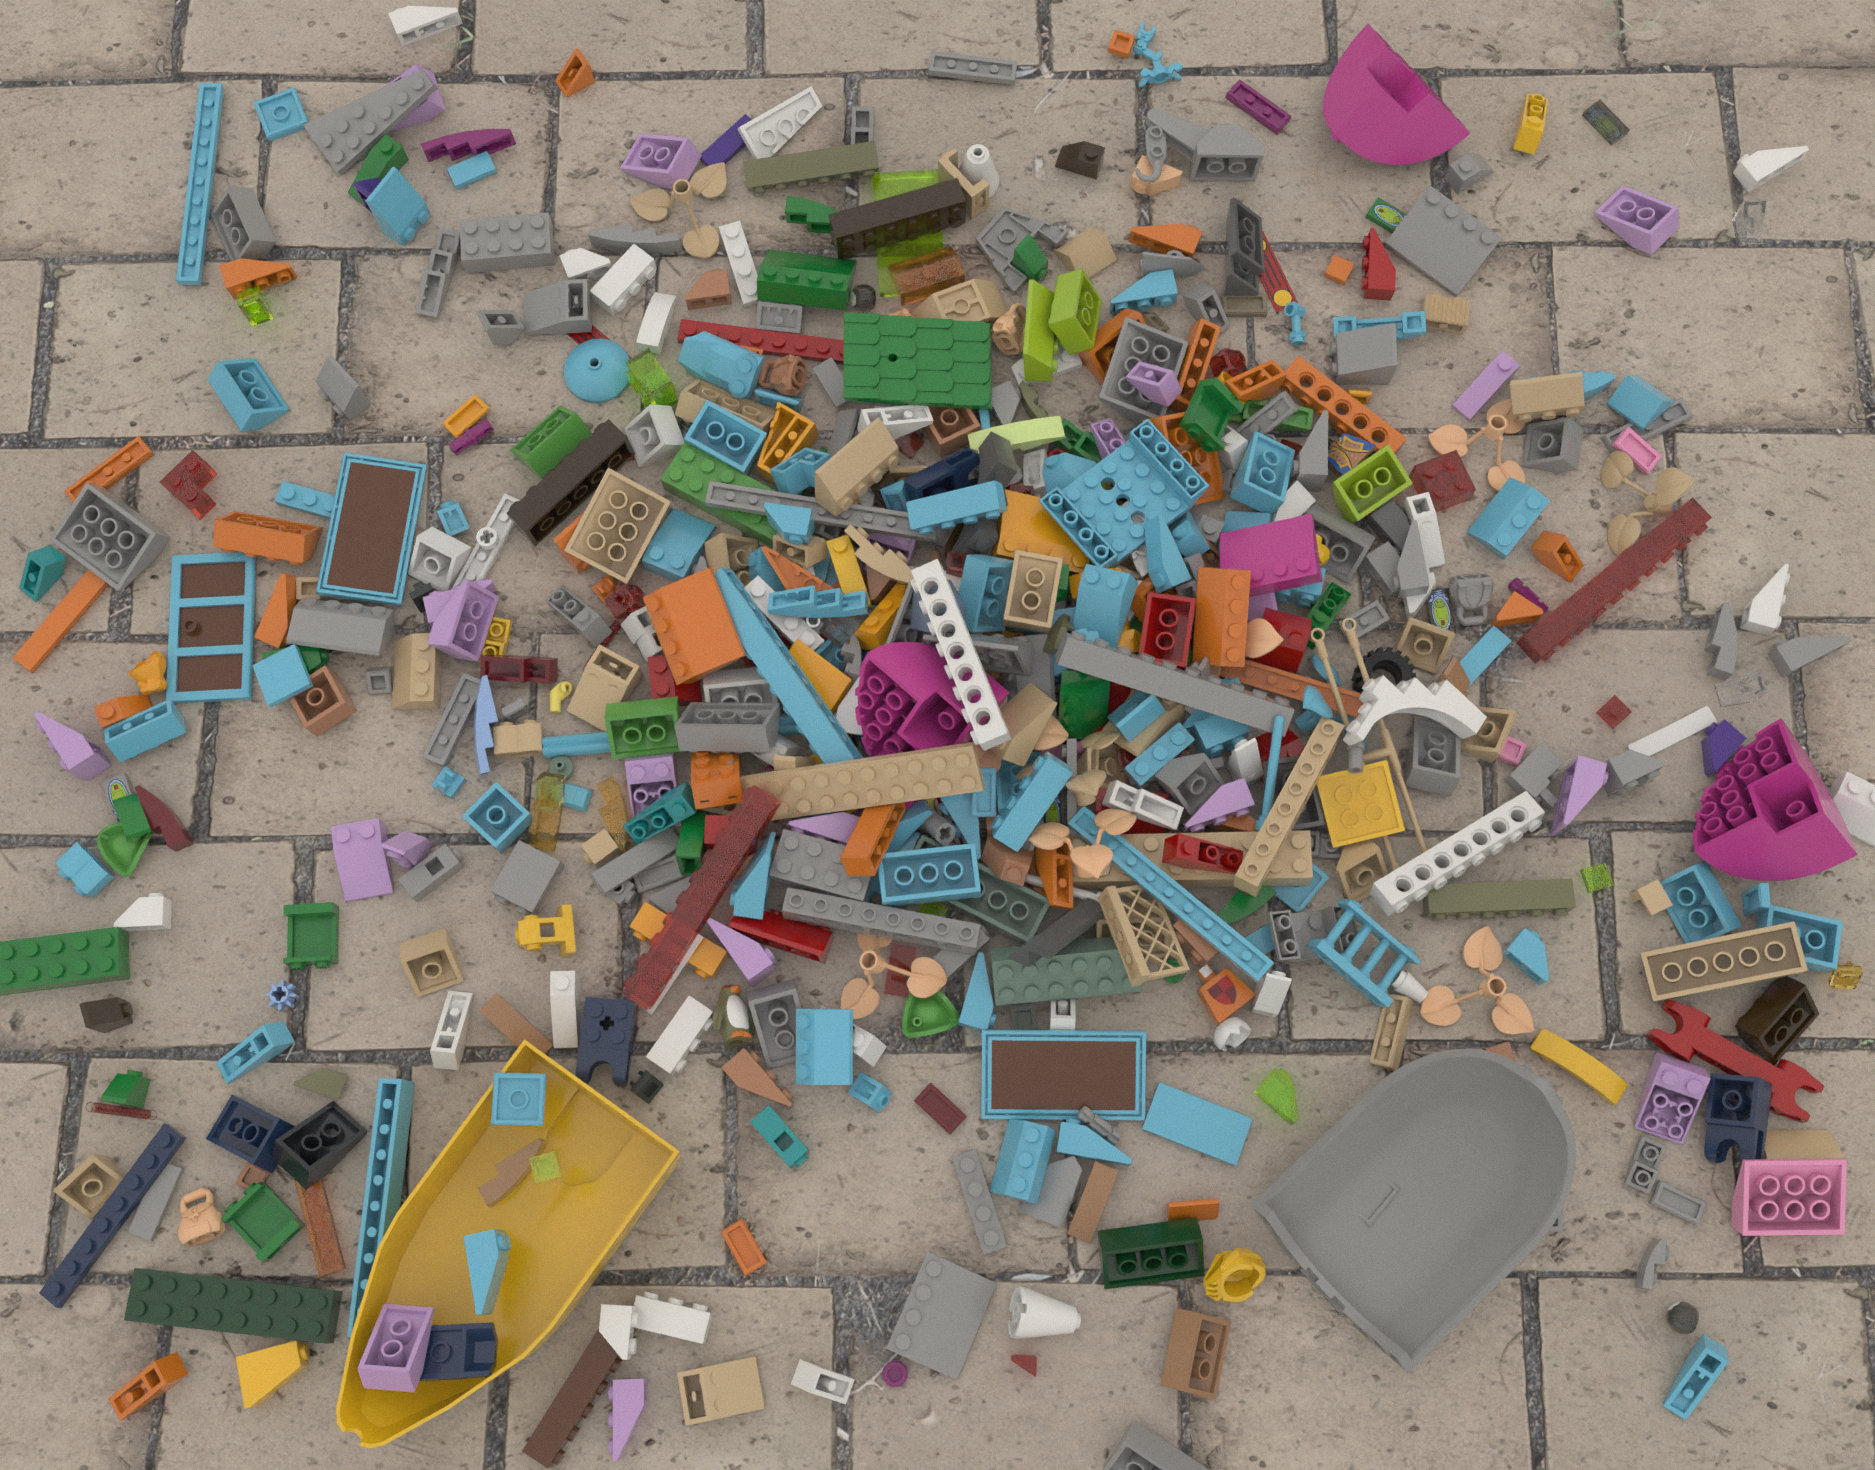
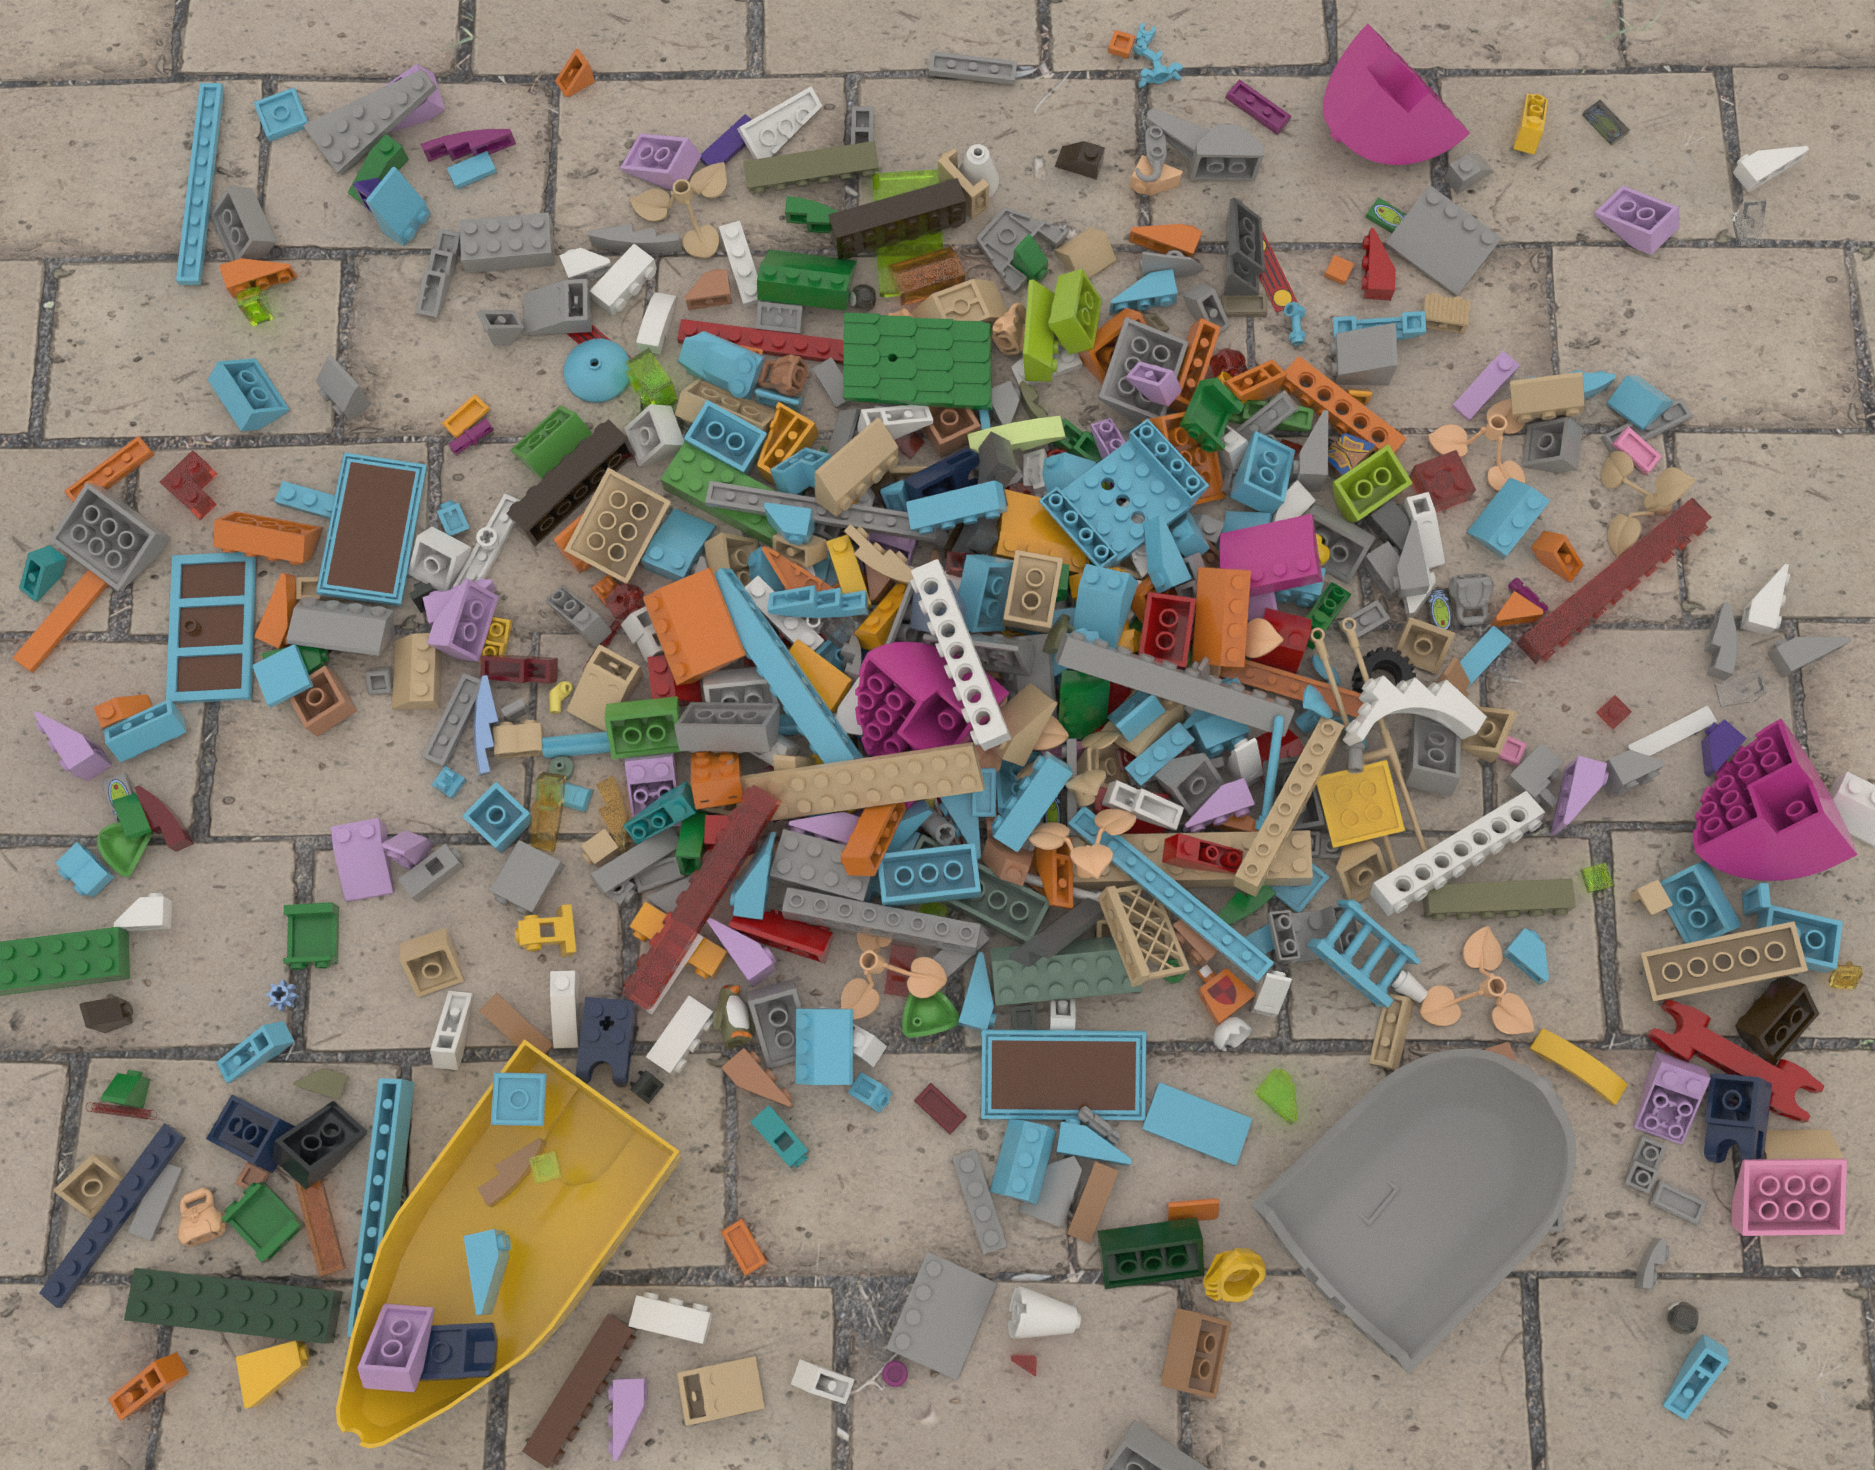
(150, 674): light orange hair -> none
(419, 22): white slope -> none
(617, 1328): white slope -> none

